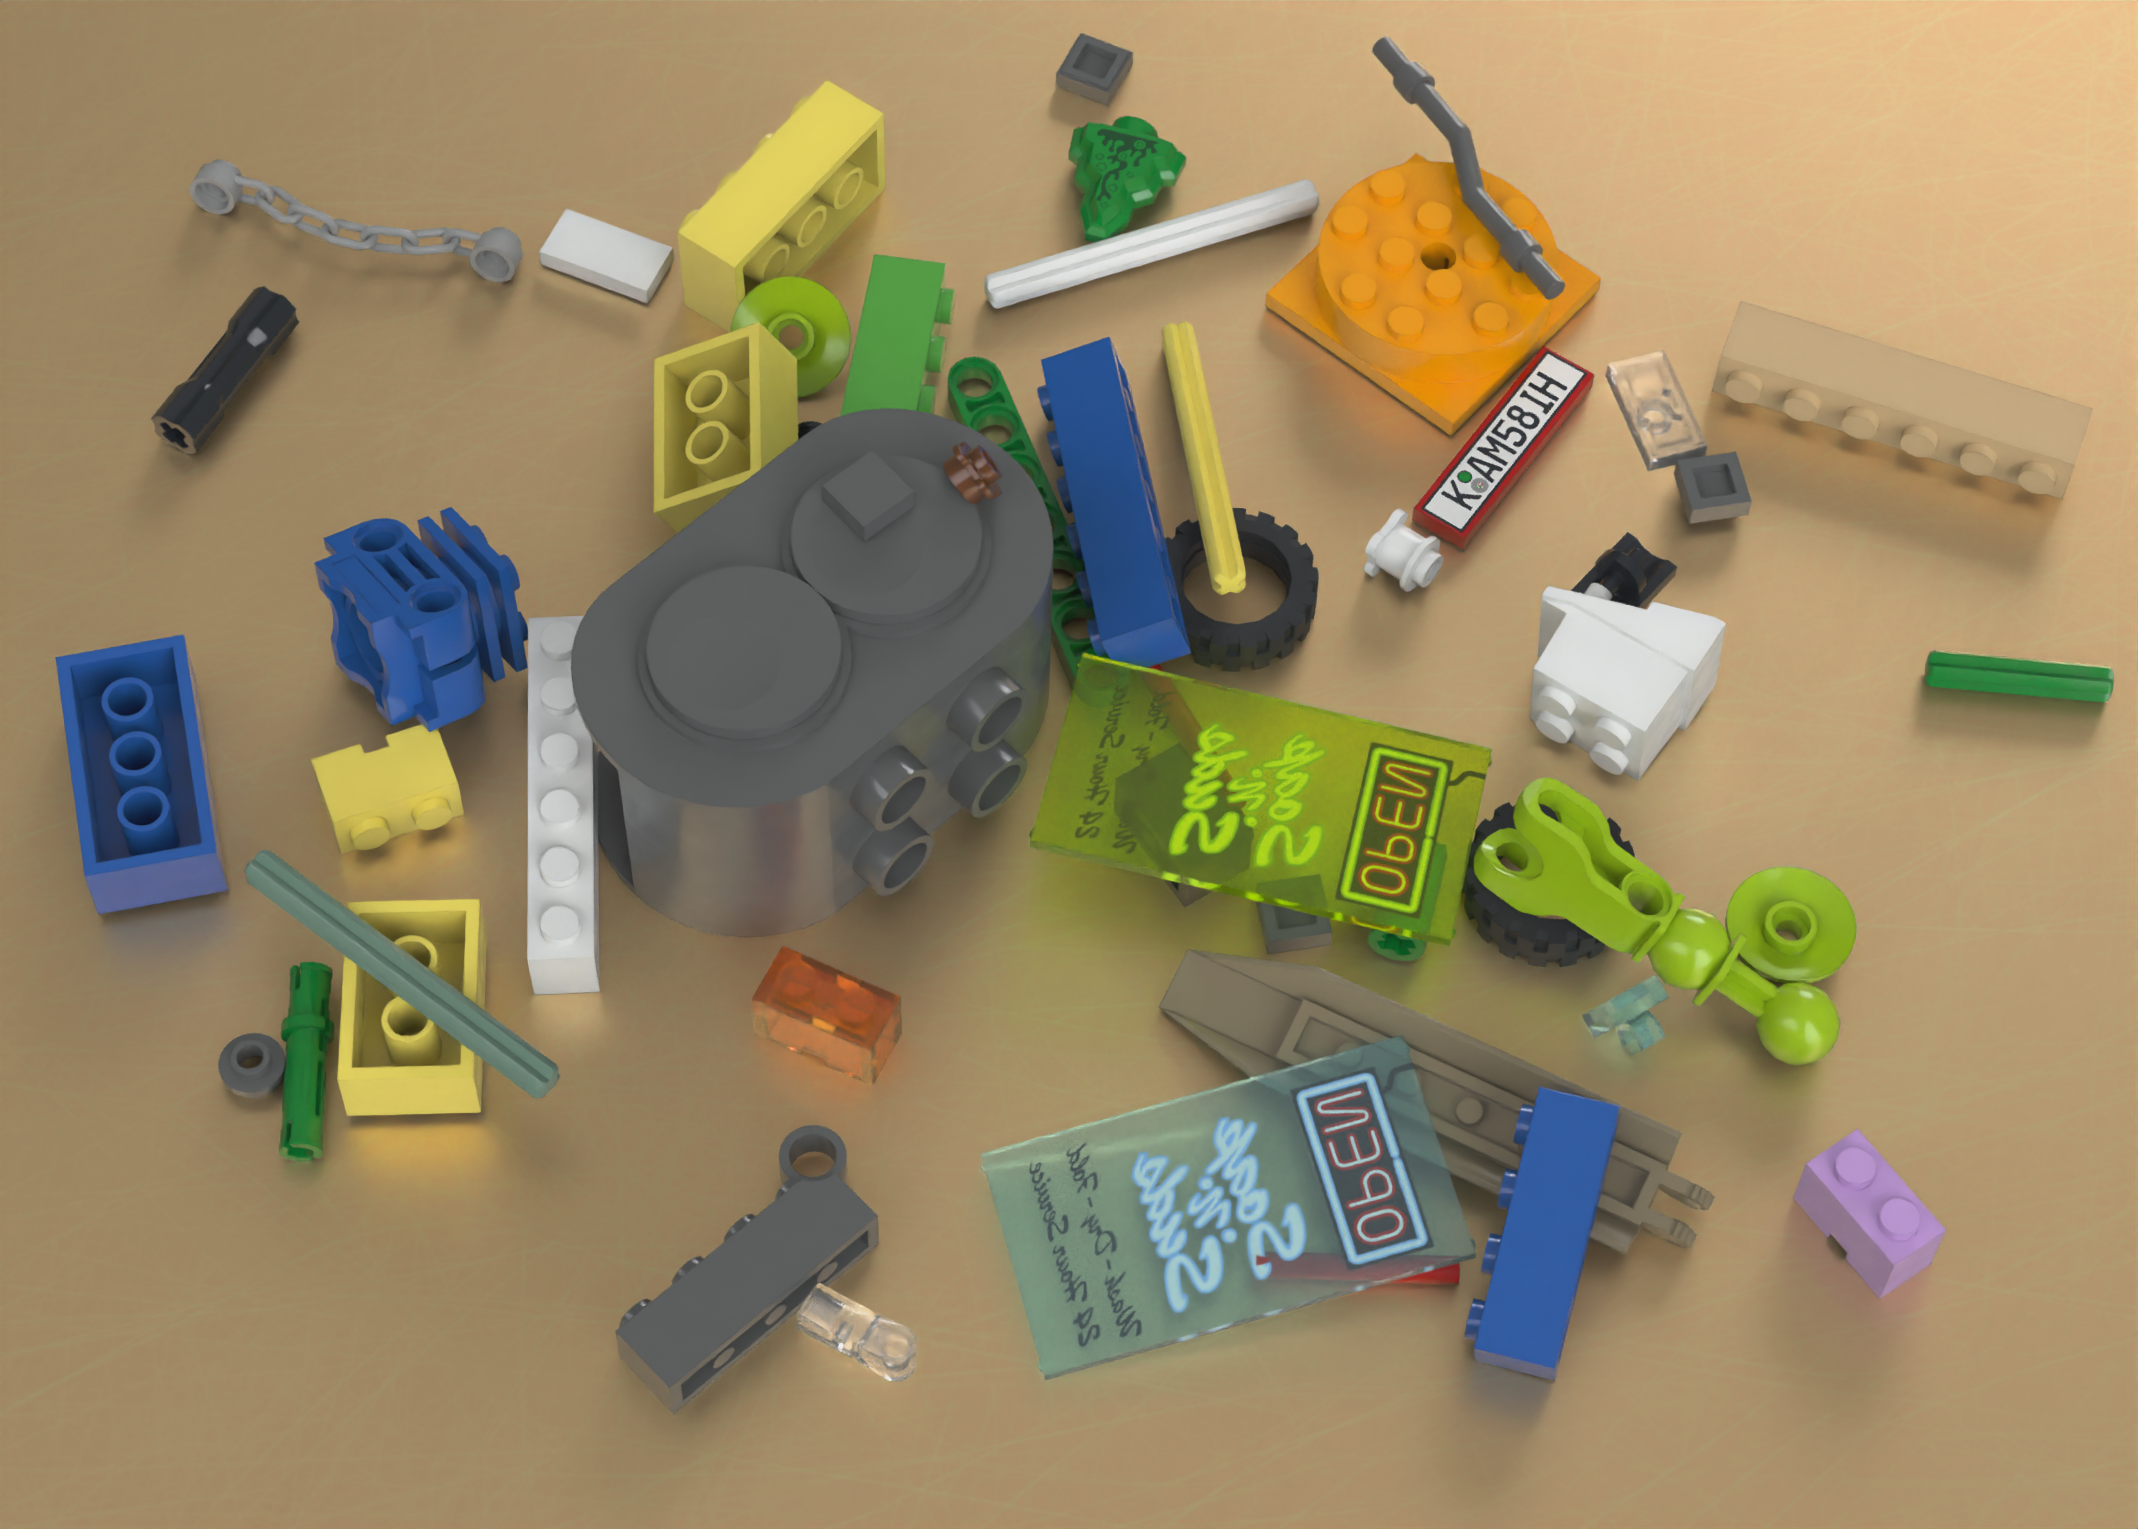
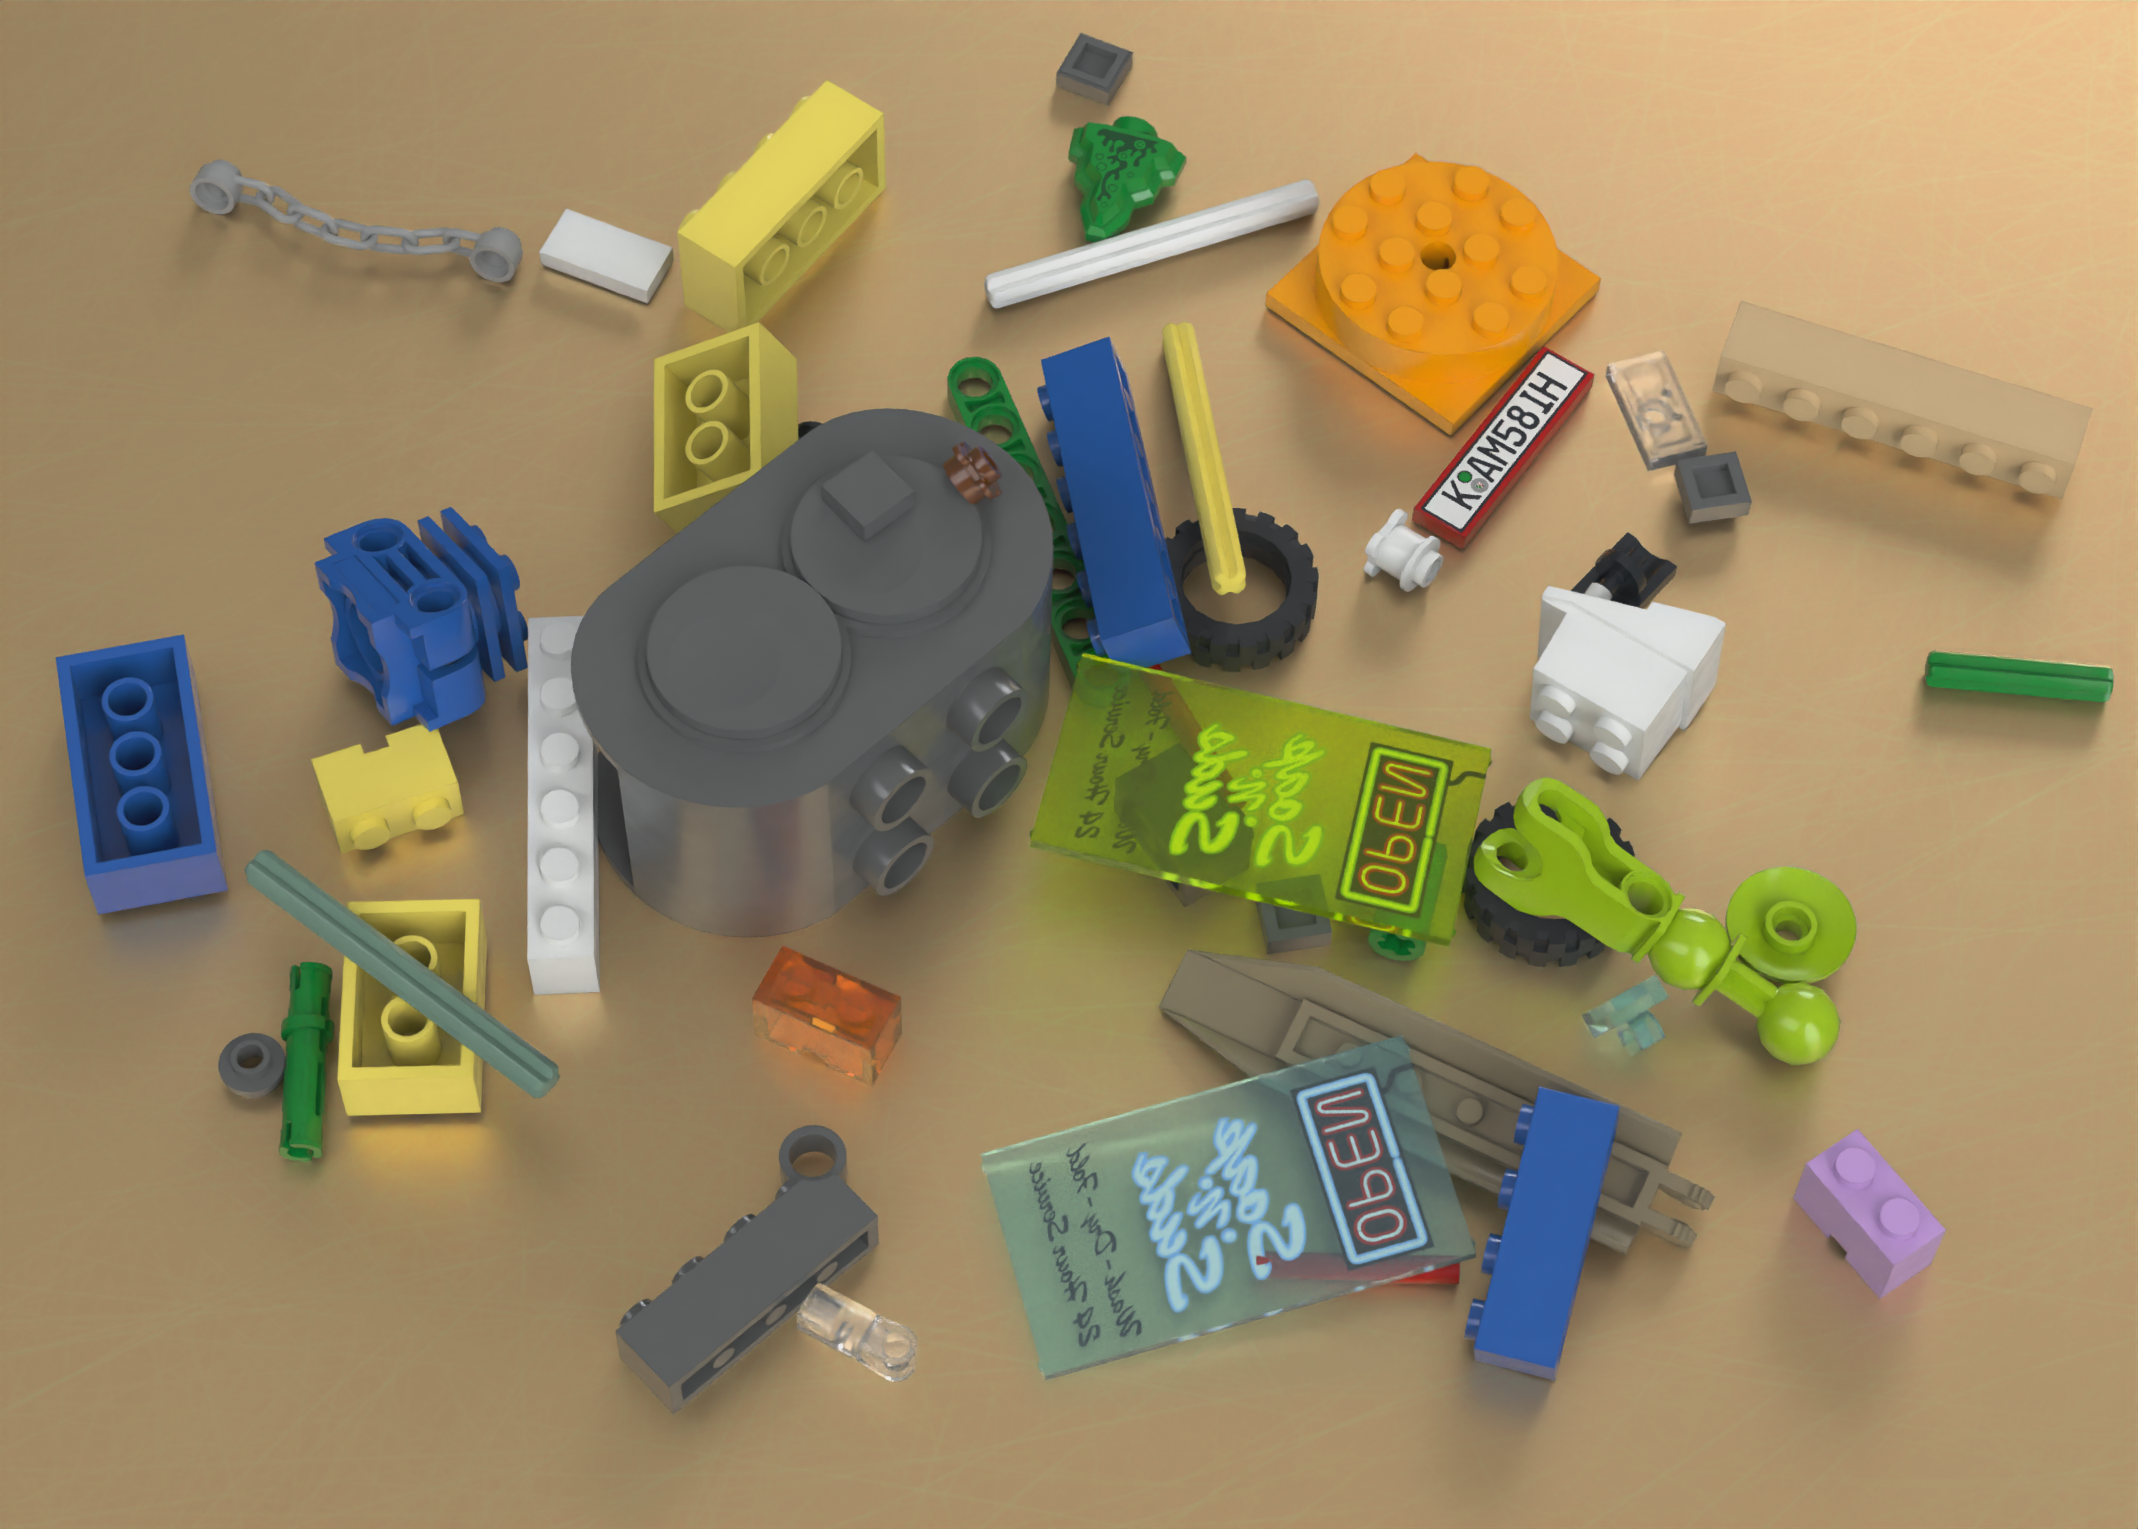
(200, 402): black axle -> none
(818, 316): lime dish -> none
(900, 336): bright green brick -> none
(1516, 244): dark grey bar -> none

